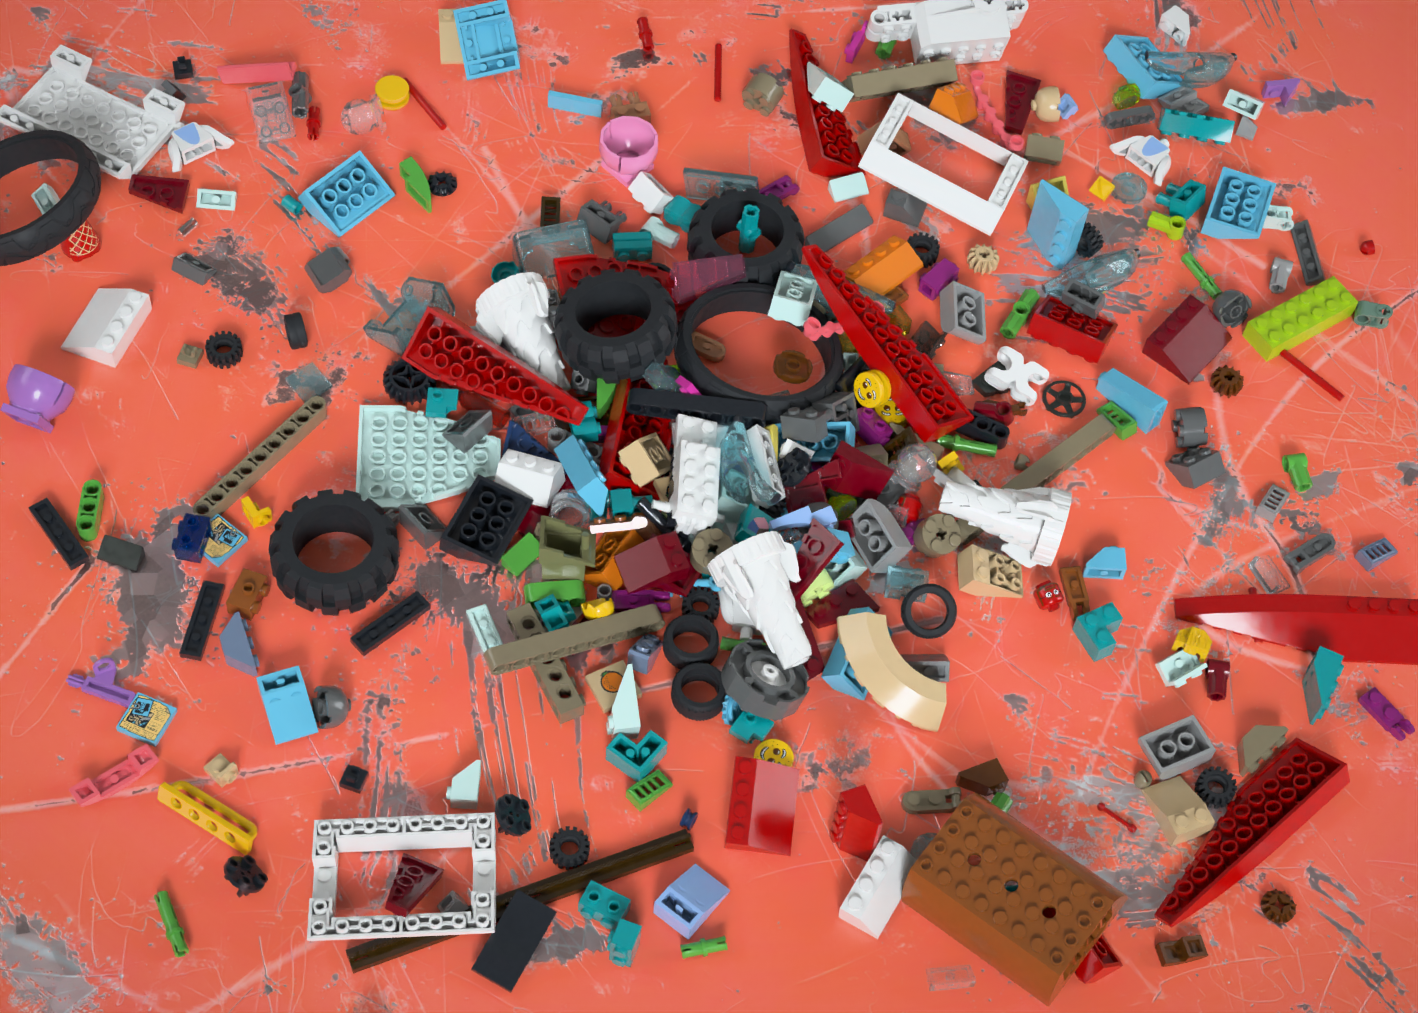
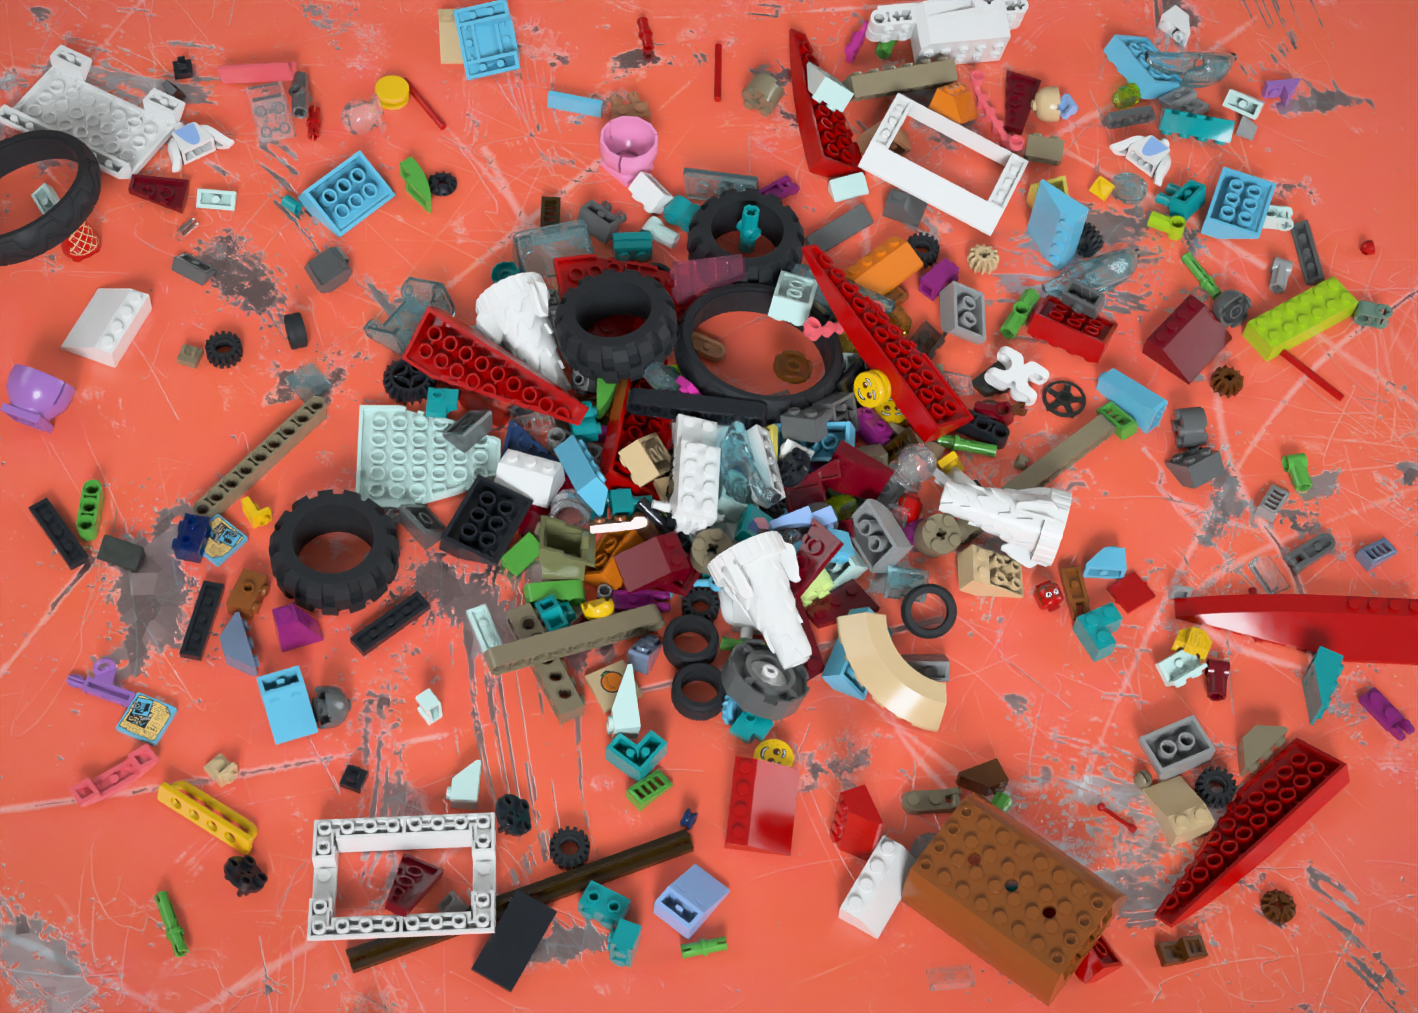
(295, 627): none -> magenta slope
(429, 706): none -> light aqua piece
(1131, 592): none -> red piece
(1180, 592): none -> light grey slope

